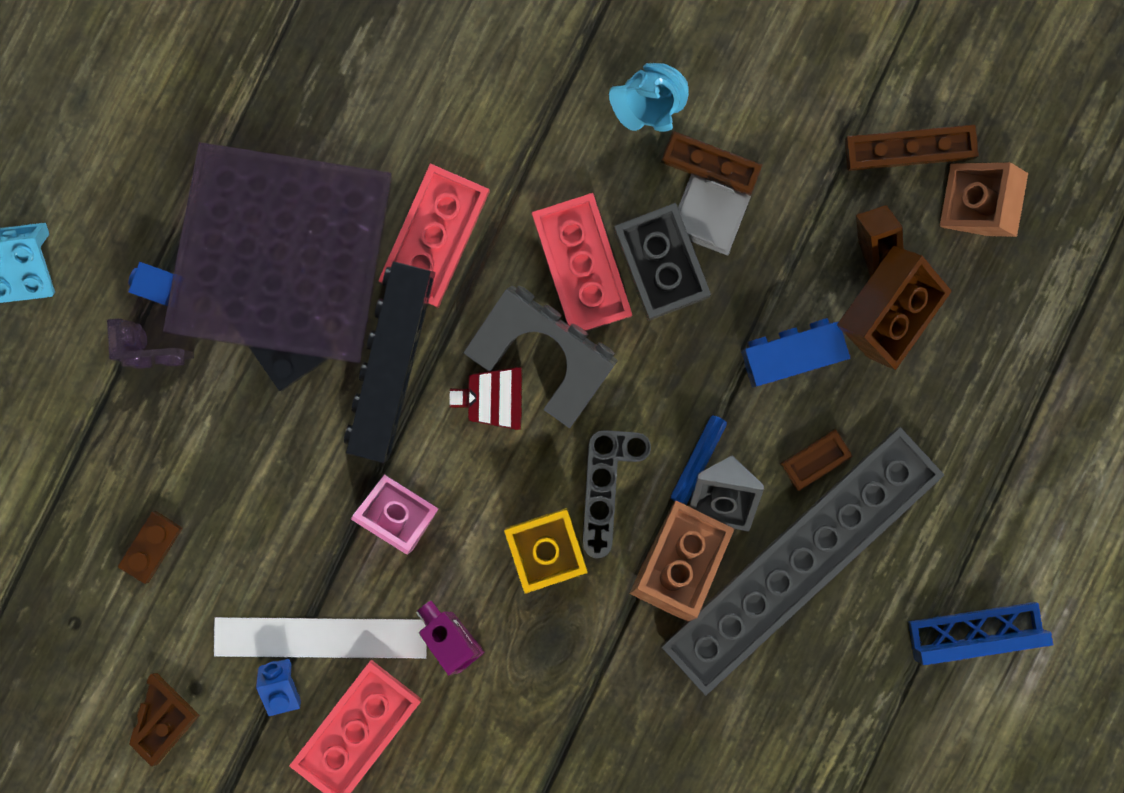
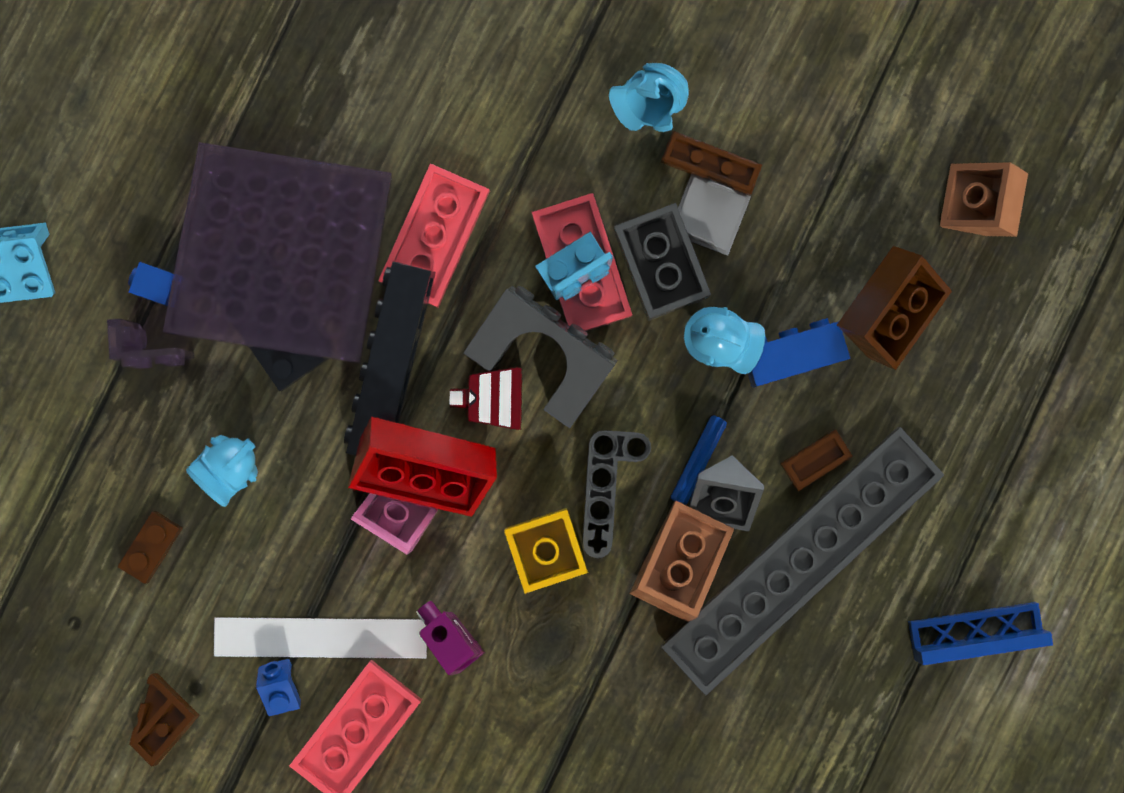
(224, 468): none -> medium azure helmet
(423, 467): none -> red slope
(574, 266): none -> medium azure bracket
(724, 339): none -> medium azure helmet
(877, 234): reddish brown slope -> none
(911, 147): reddish brown plate -> none

